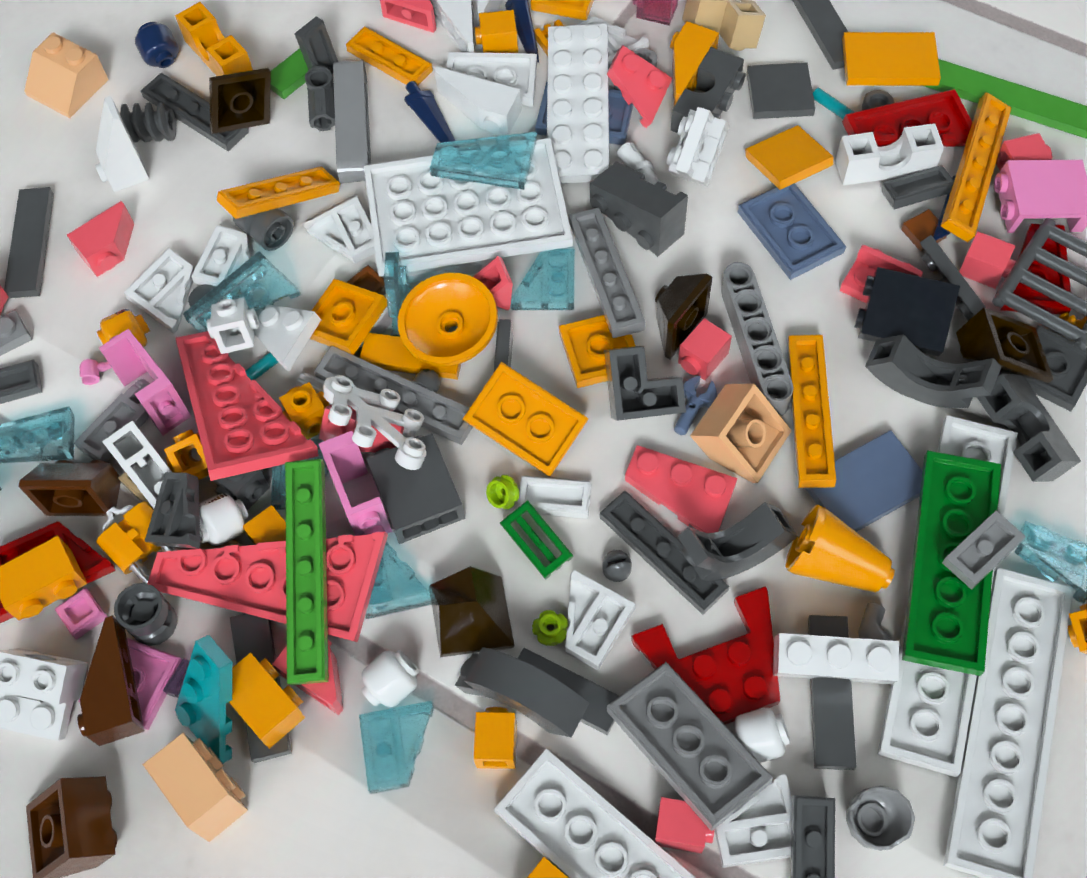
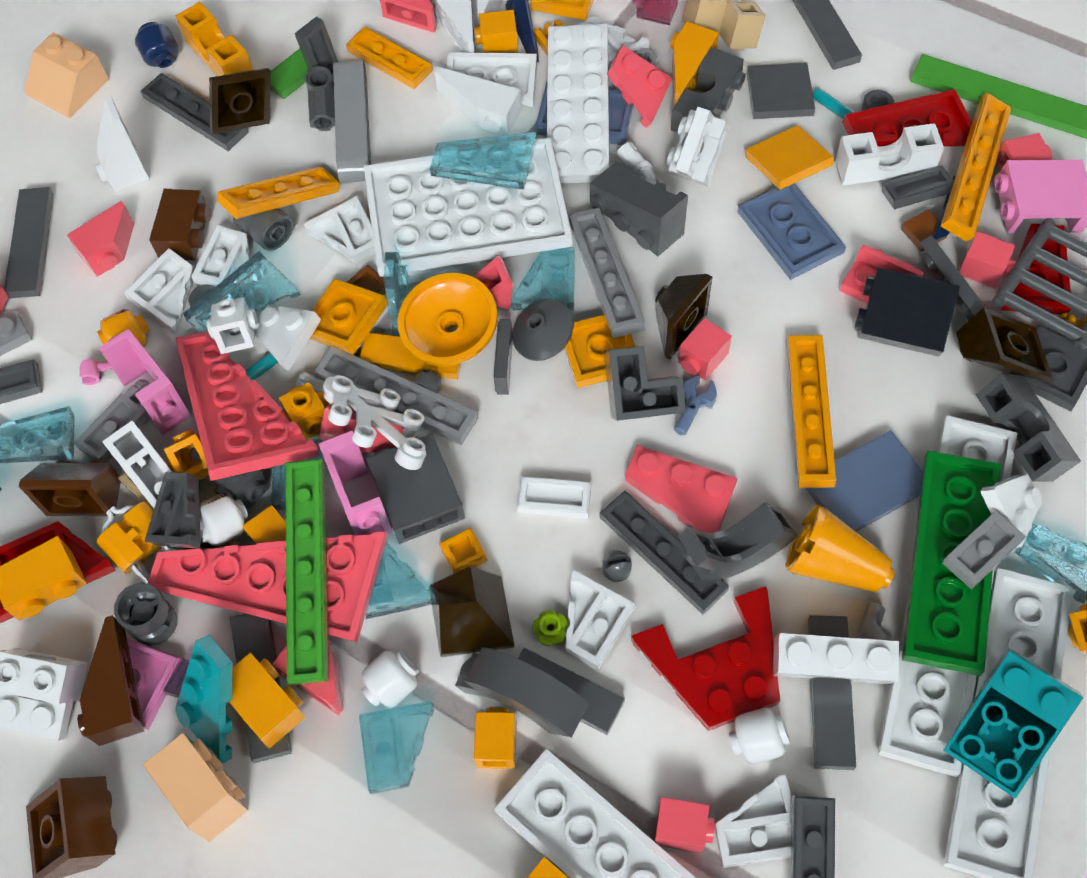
(81, 613): bright pink tile -> none
(149, 124): dark grey piece -> none
(180, 223): none -> reddish brown brick
(428, 111): dark blue bar -> none
(463, 551): none -> light orange tile
(502, 492): lime plate -> none
(525, 419): light orange tile -> none
(550, 336): none -> dark grey dish
(555, 563): green tile -> none
(689, 745): light grey tile -> none
(741, 431): light nougat slope -> none
(756, 324): light grey beam -> none
(880, 818): light grey hair -> none
(891, 58): light orange tile -> none
(927, 380): dark grey arch -> none
(1013, 722): none -> teal slope
(1014, 500): none -> white wing

